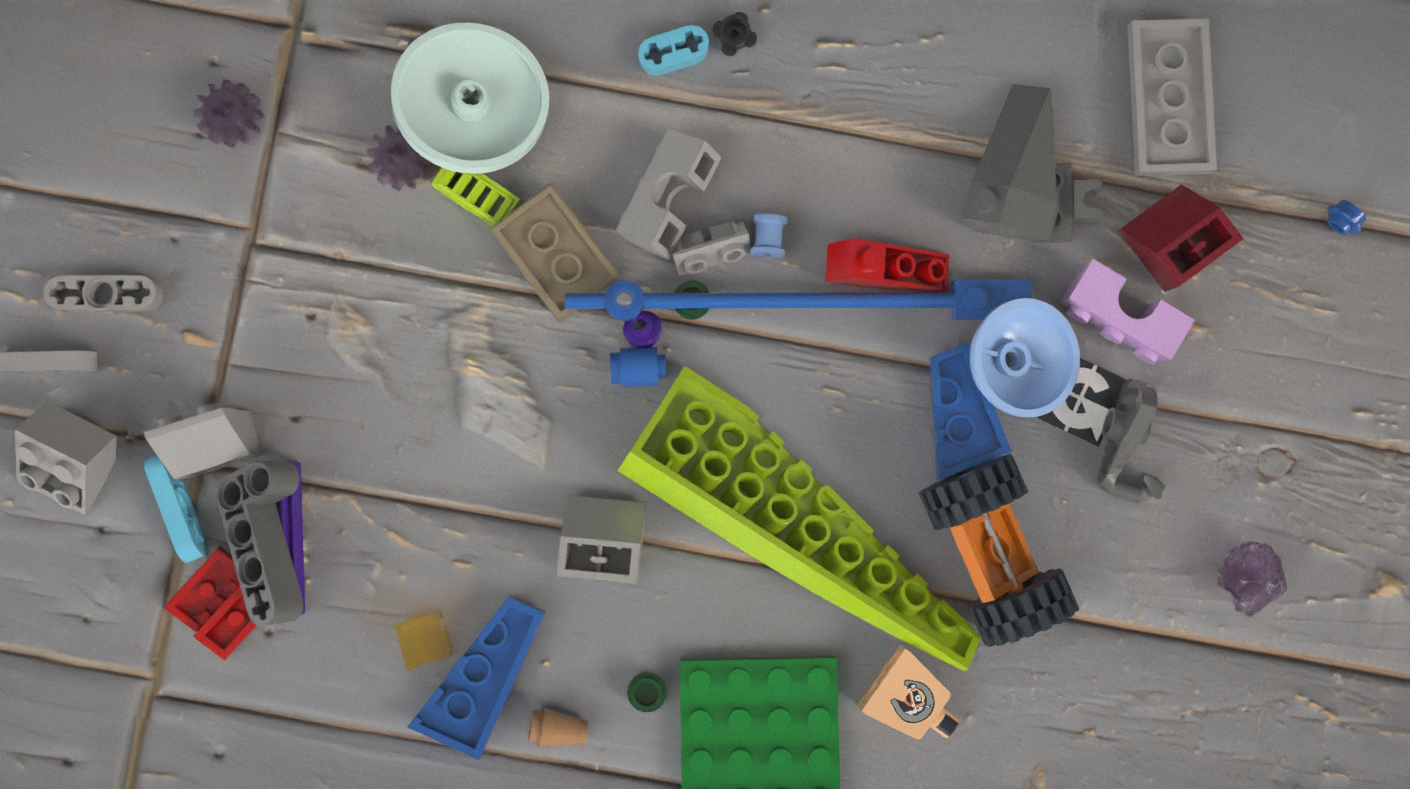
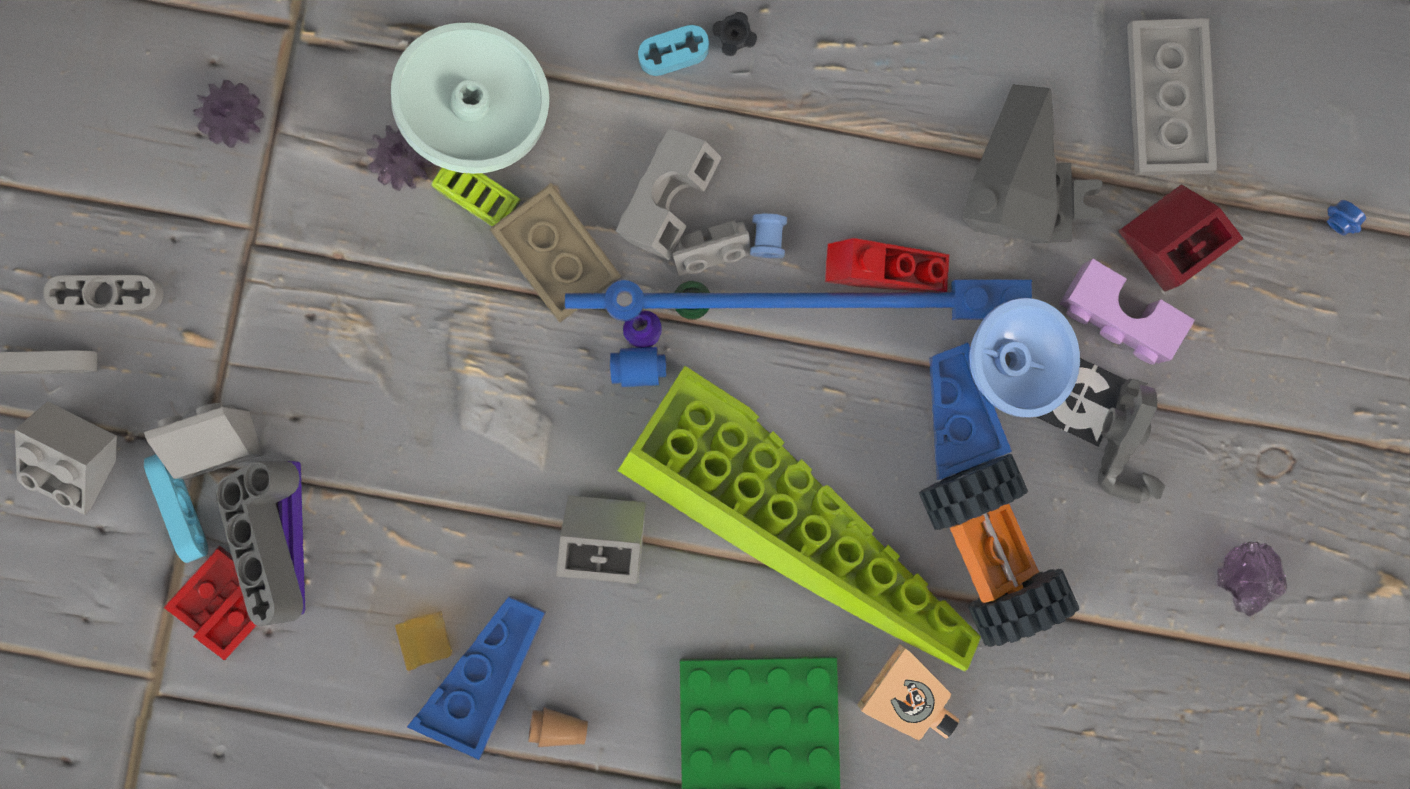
(647, 692): dark green plate -> none

